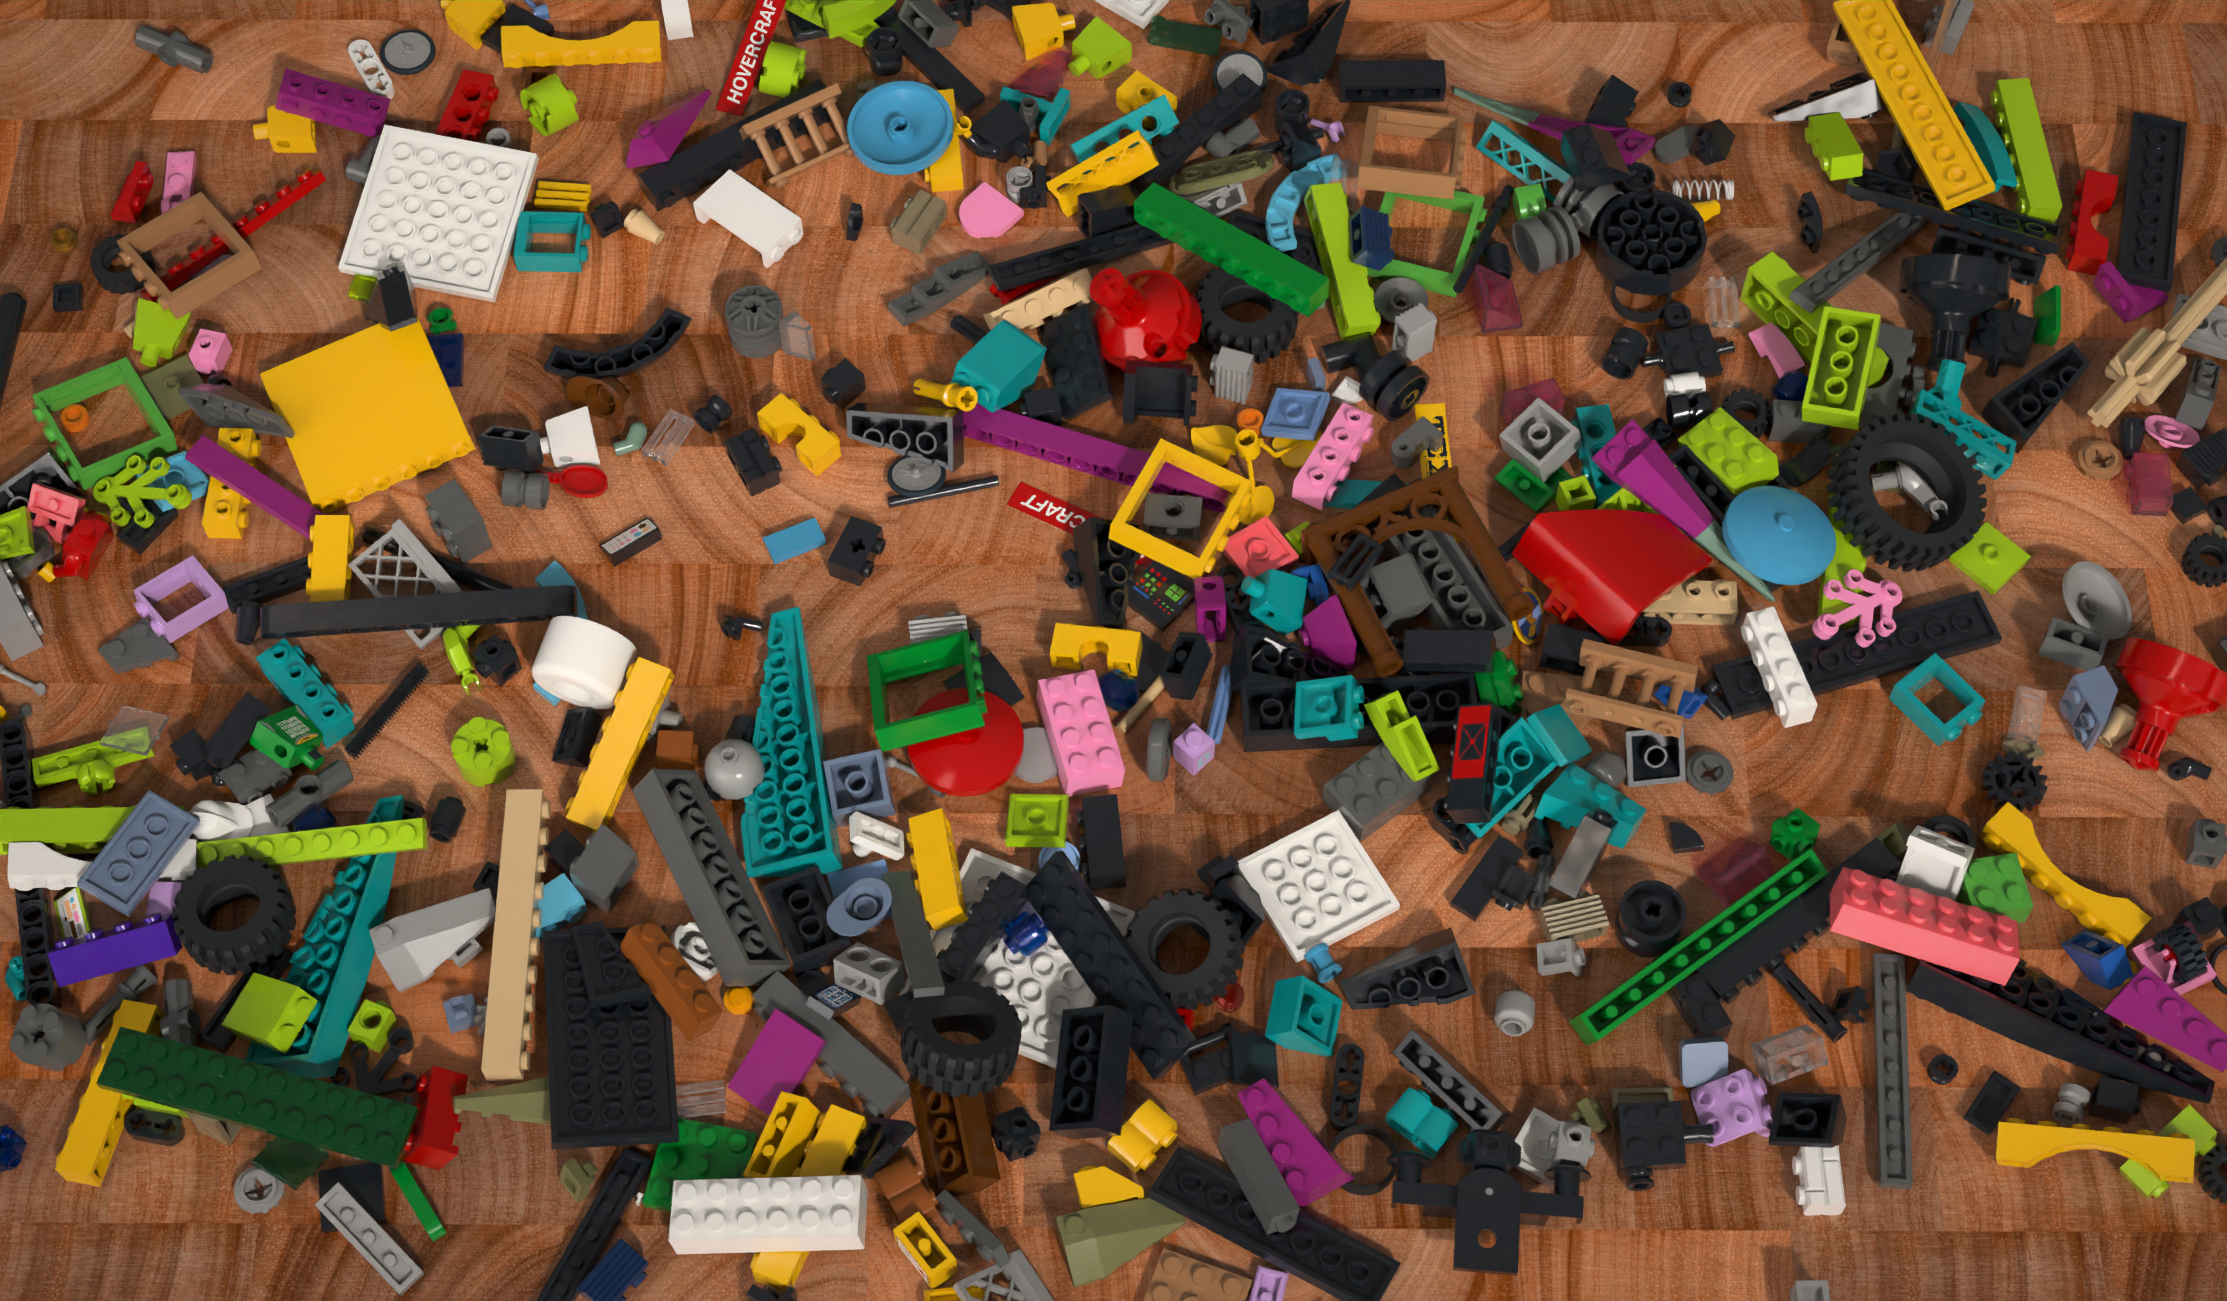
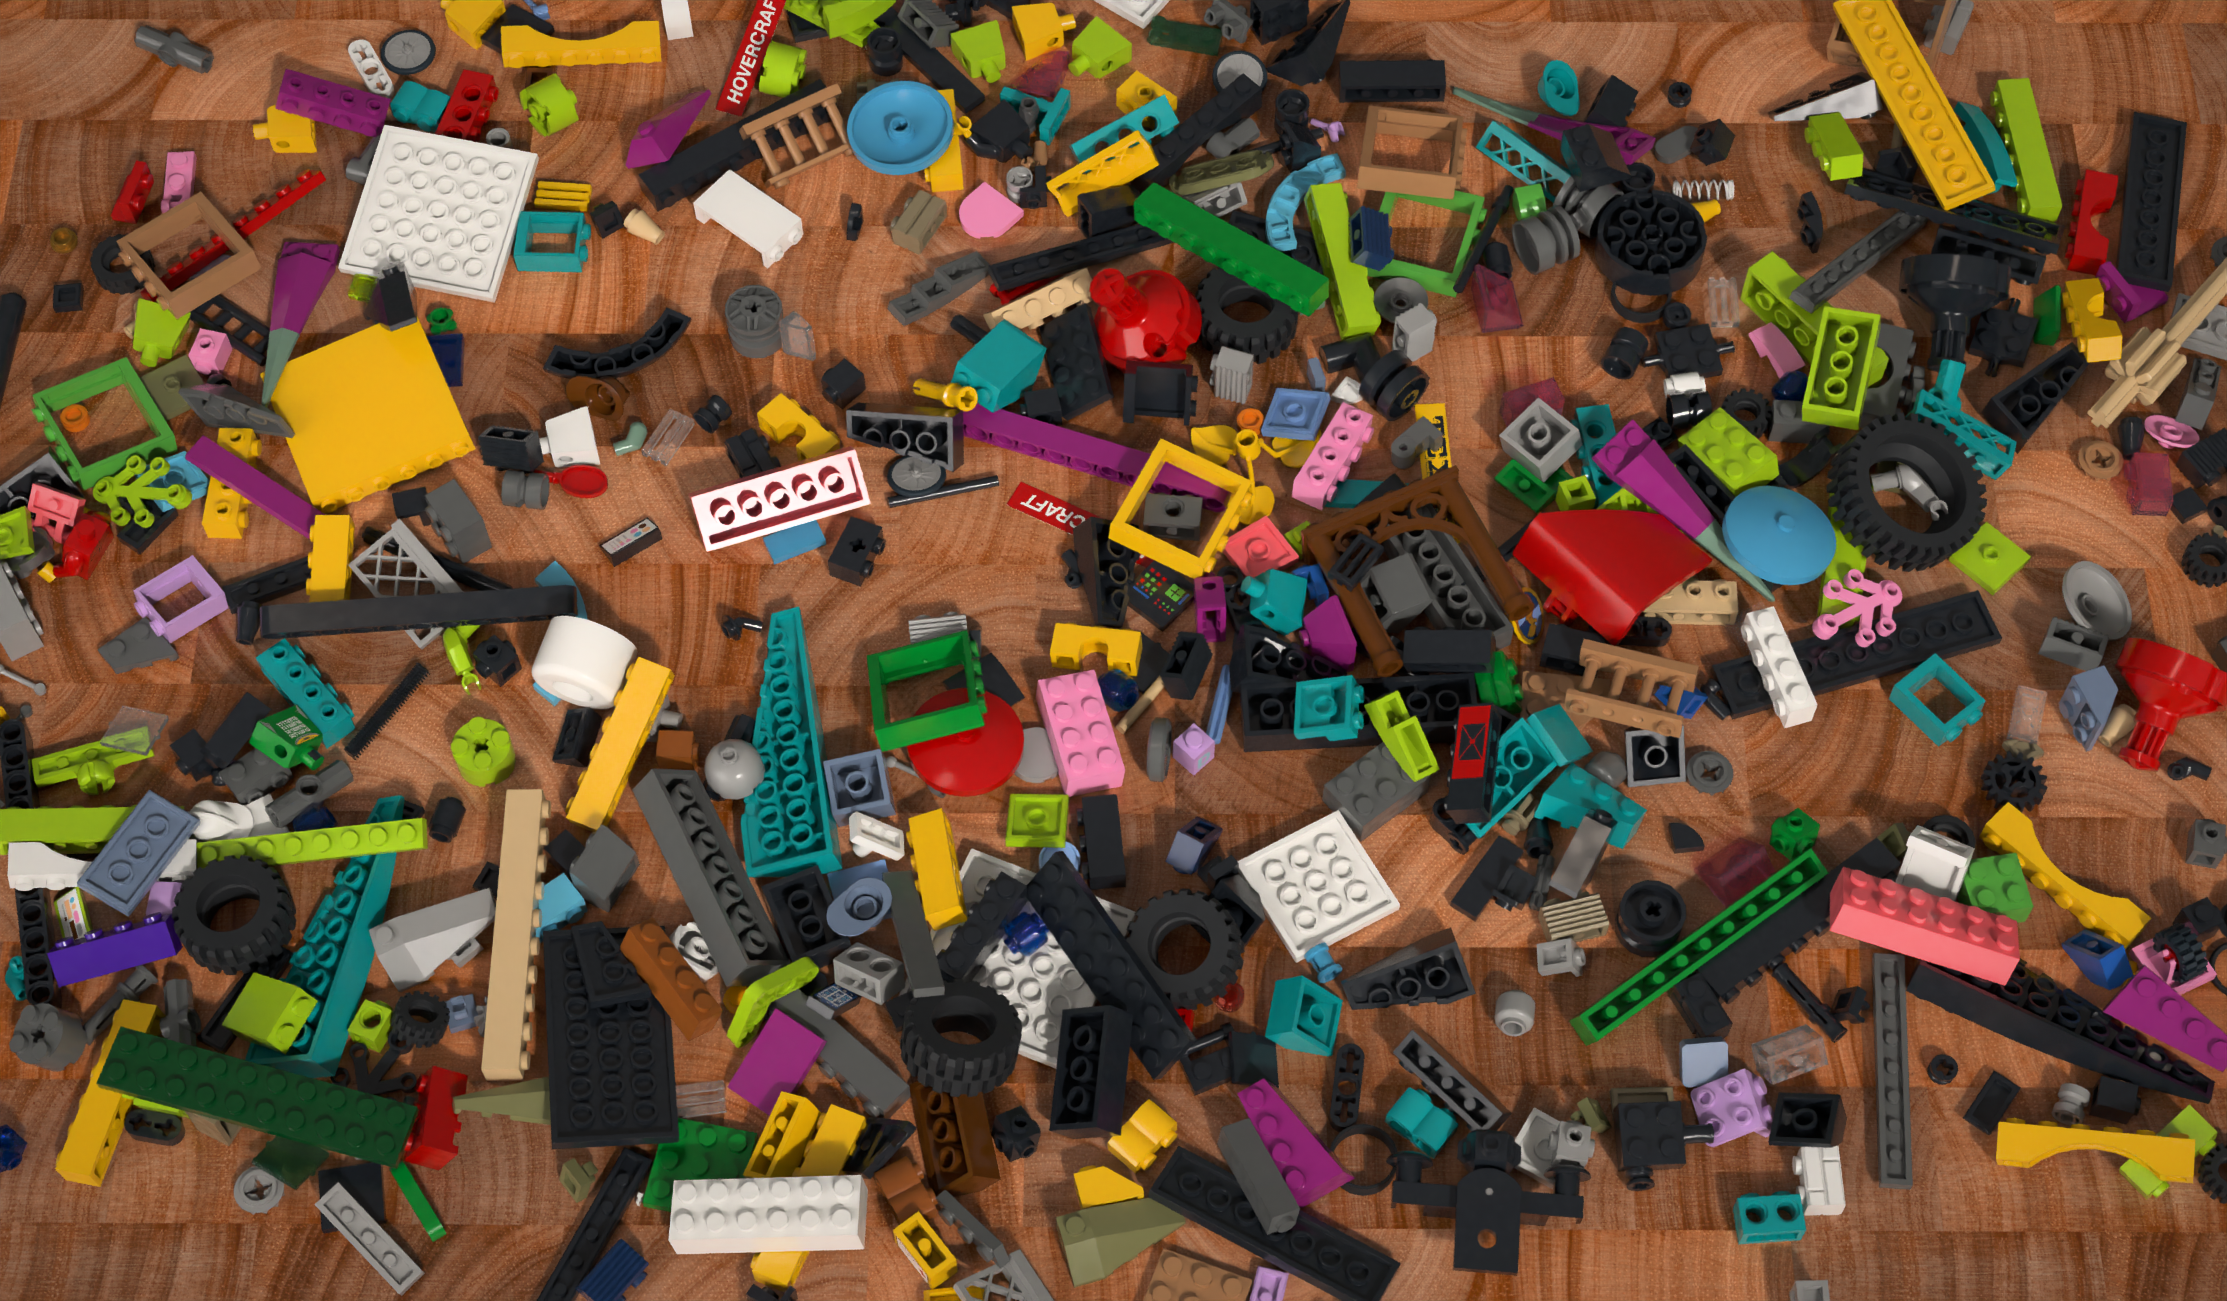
(236, 340): none -> black bar
(299, 283): none -> magenta plate
(411, 503): none -> black panel
(416, 1031): none -> black tyre
(419, 106): none -> teal brick
(762, 993): none -> lime beam
(779, 498): none -> brick
(980, 50): none -> lime torso
(1193, 845): none -> dark blue slope
(1346, 165): clear tile -> none
(1559, 88): none -> teal piece
(1771, 1226): none -> teal brick
(2095, 336): none -> yellow arch

